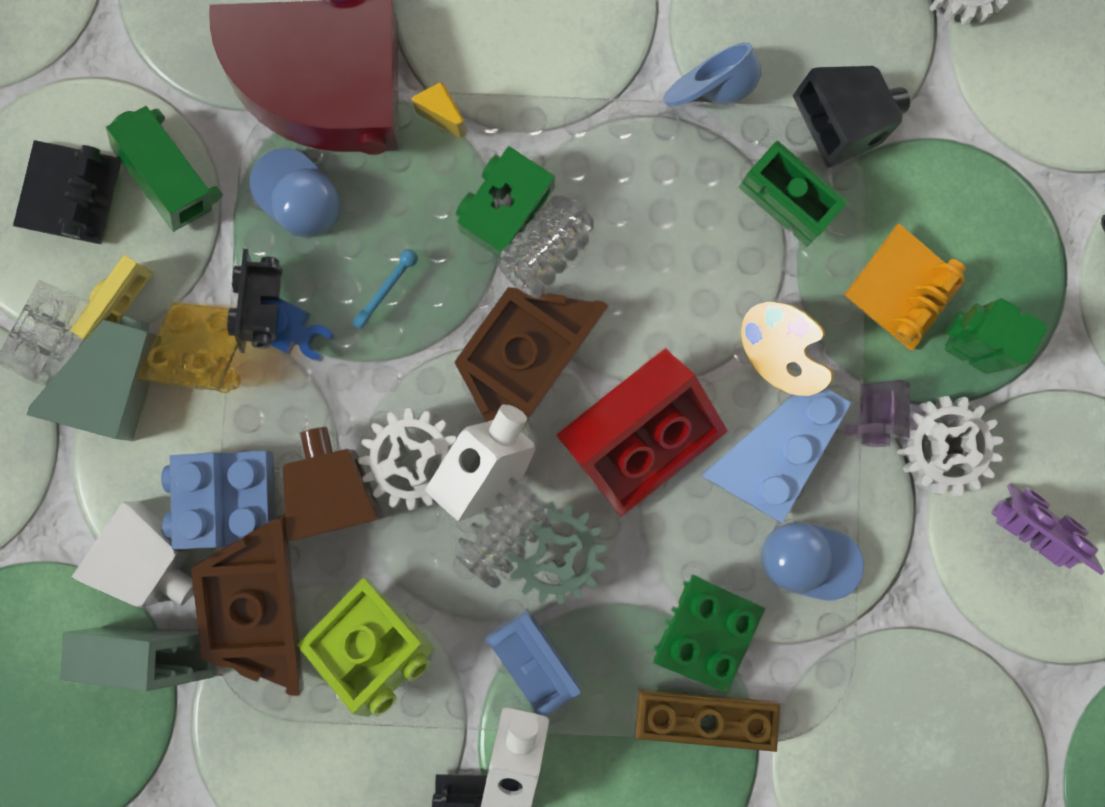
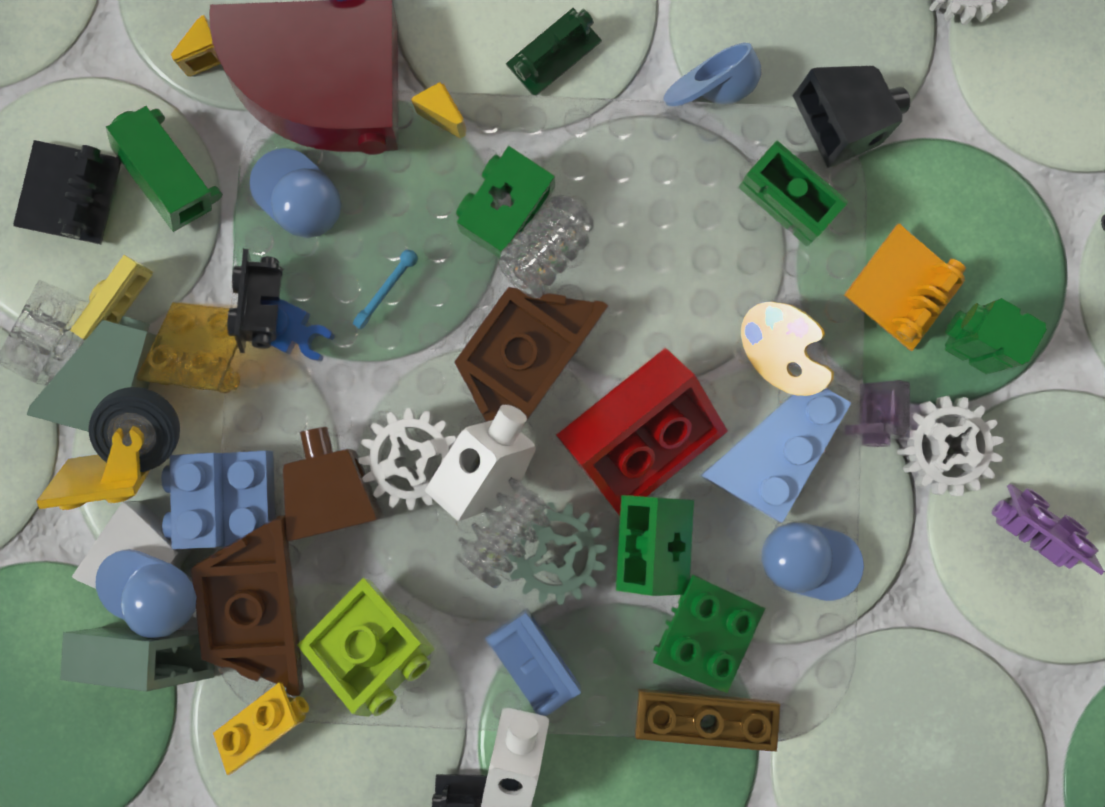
(131, 435): none -> plate
(145, 593): none -> medium blue cap
(195, 50): none -> yellow slope
(258, 727): none -> yellow hinge
(554, 51): none -> dark green hinge
(654, 545): none -> green brick

